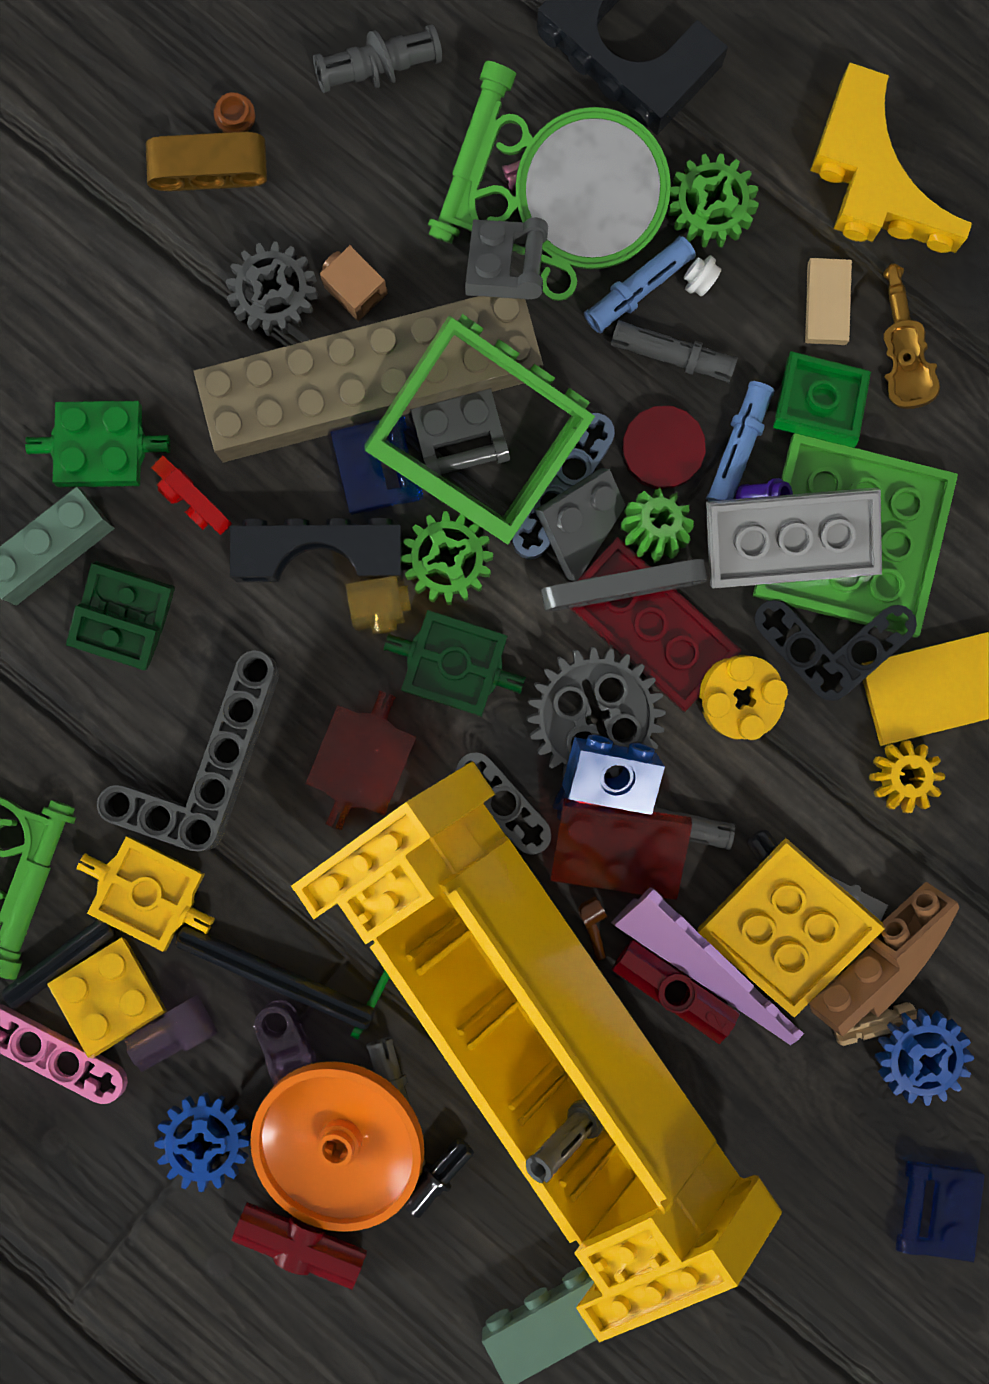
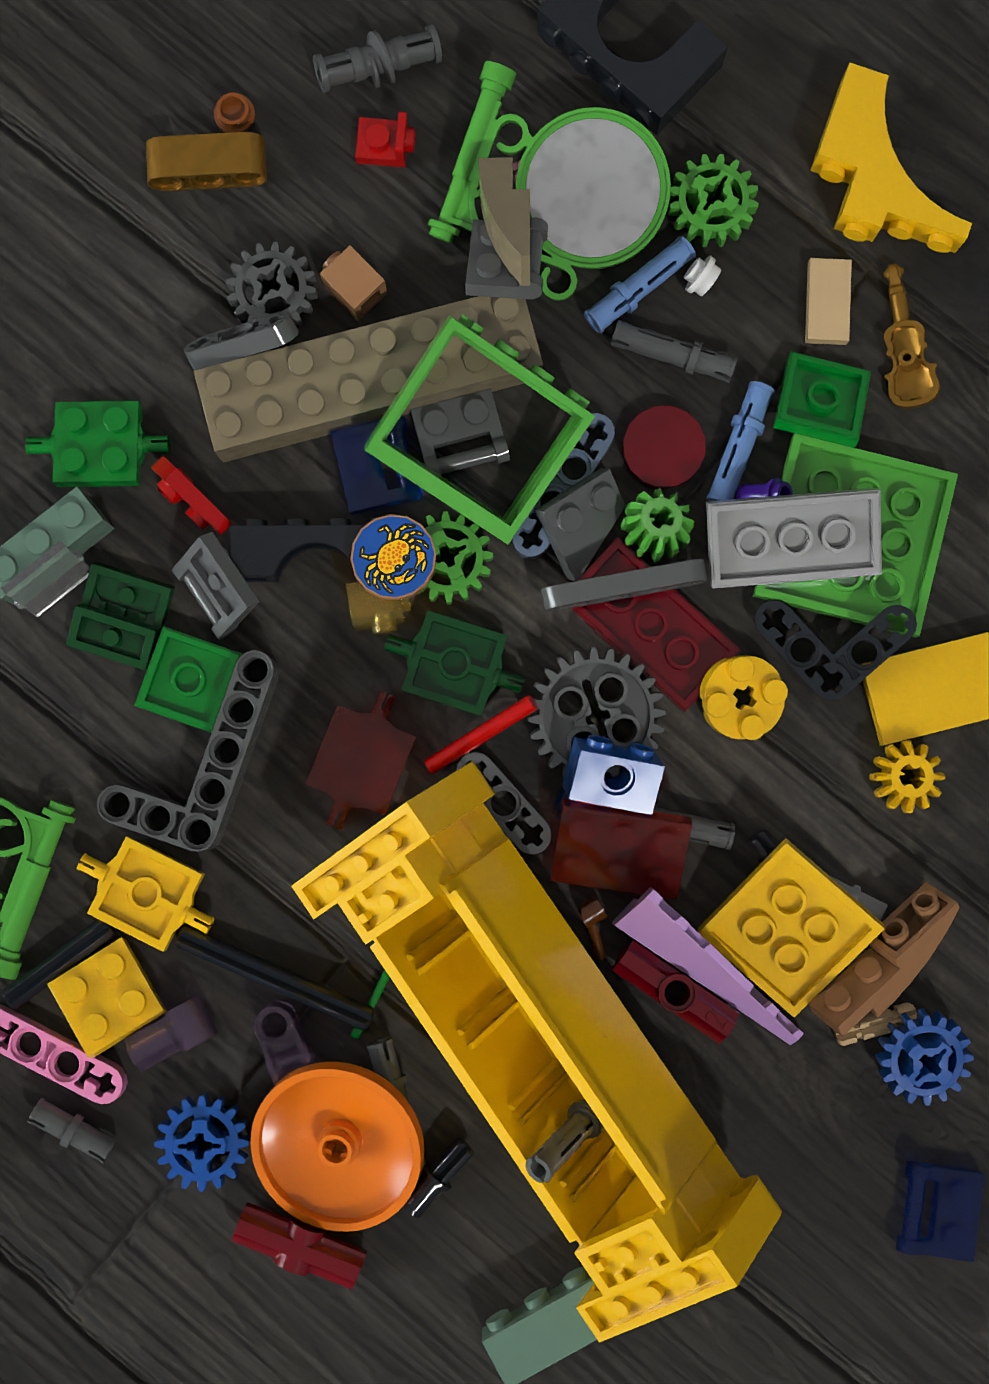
(47, 579): none -> clear piece
(71, 1130): none -> dark grey pin
(187, 679): none -> green plate
(216, 584): none -> dark grey plate
(241, 340): none -> dark grey beam
(385, 141): none -> red bracket
(393, 557): none -> tile
(481, 734): none -> red bar
(506, 215): none -> dark tan slope

